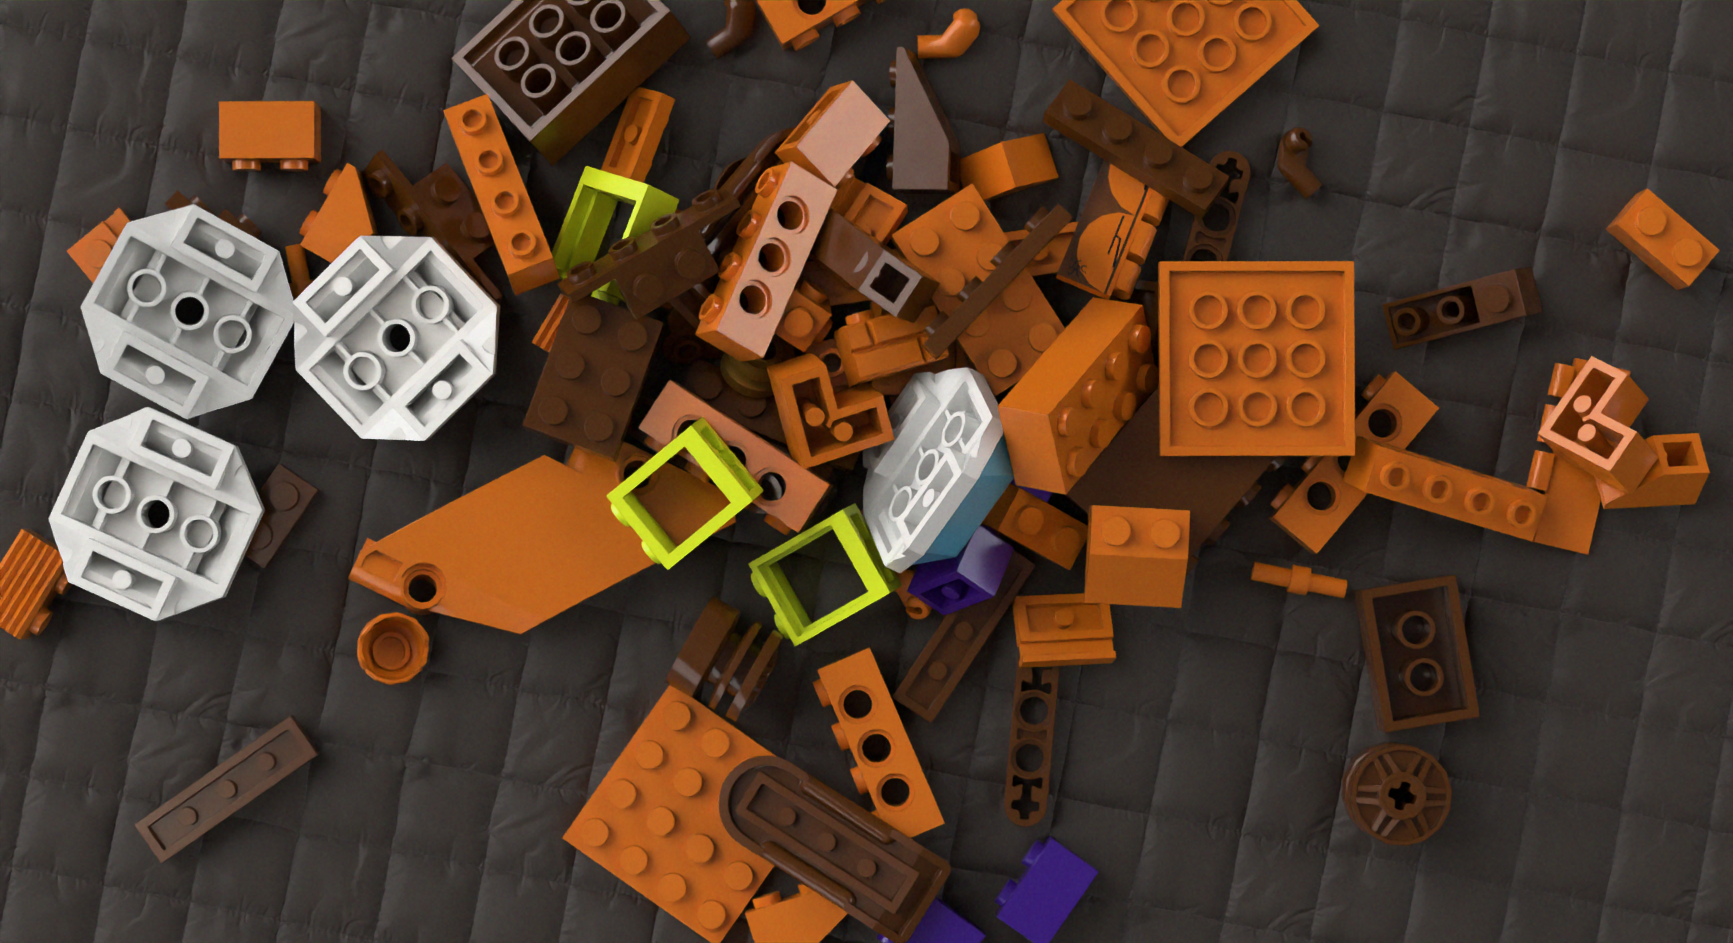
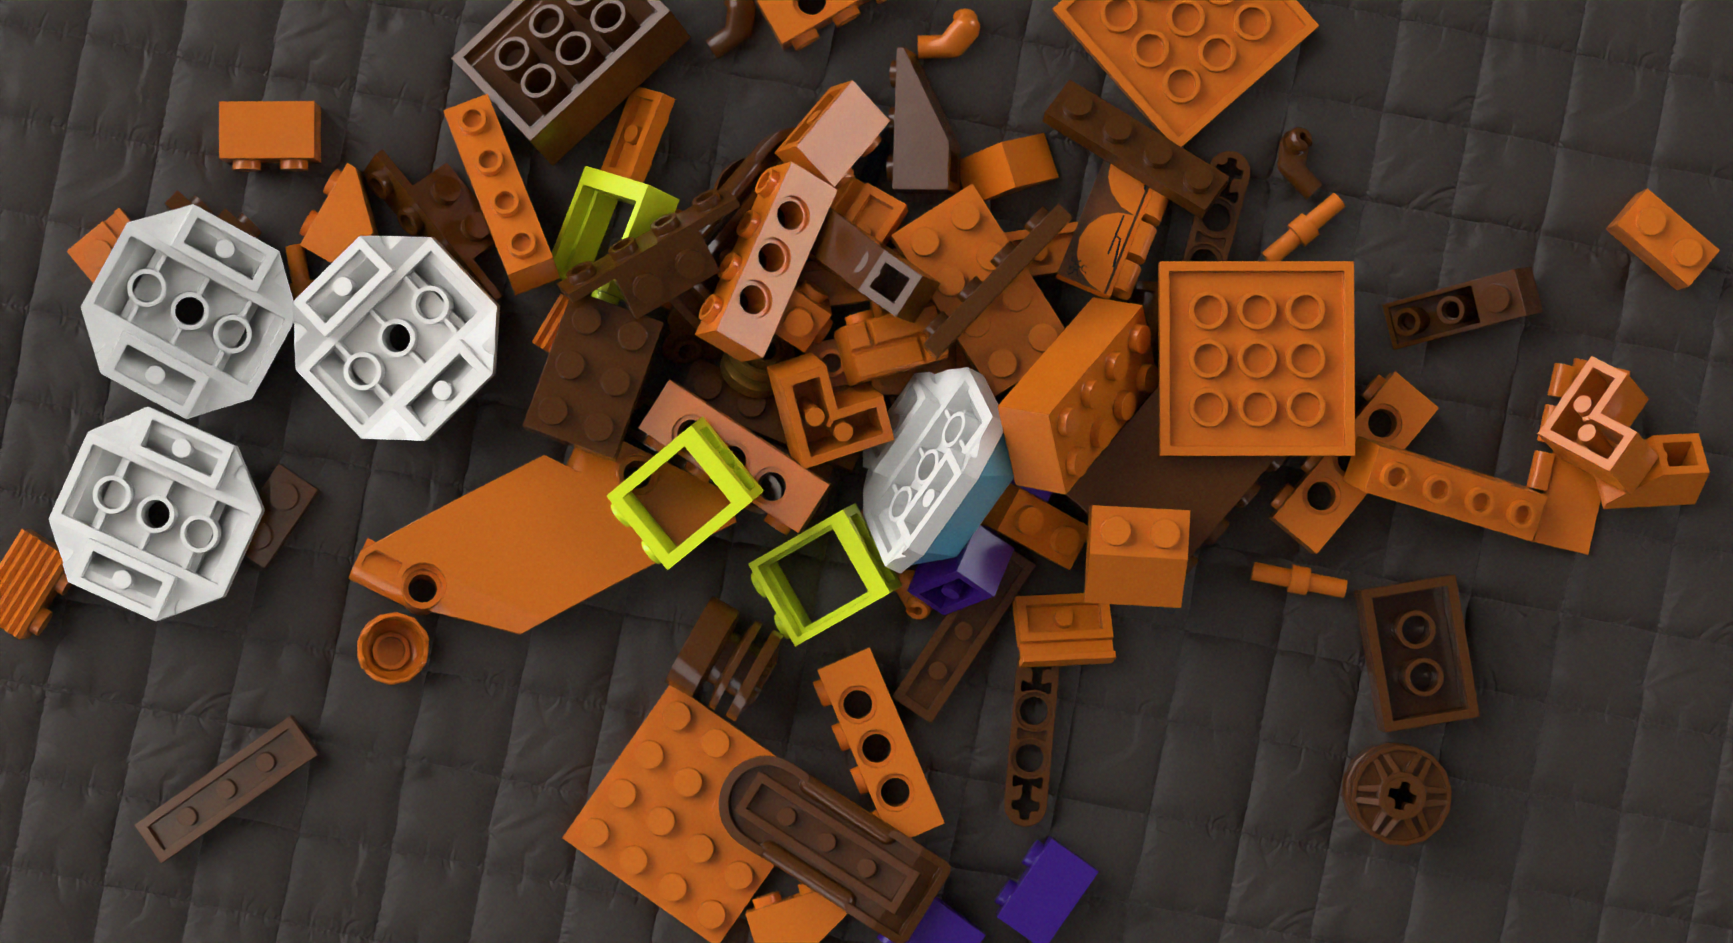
(1304, 229): none -> orange bar

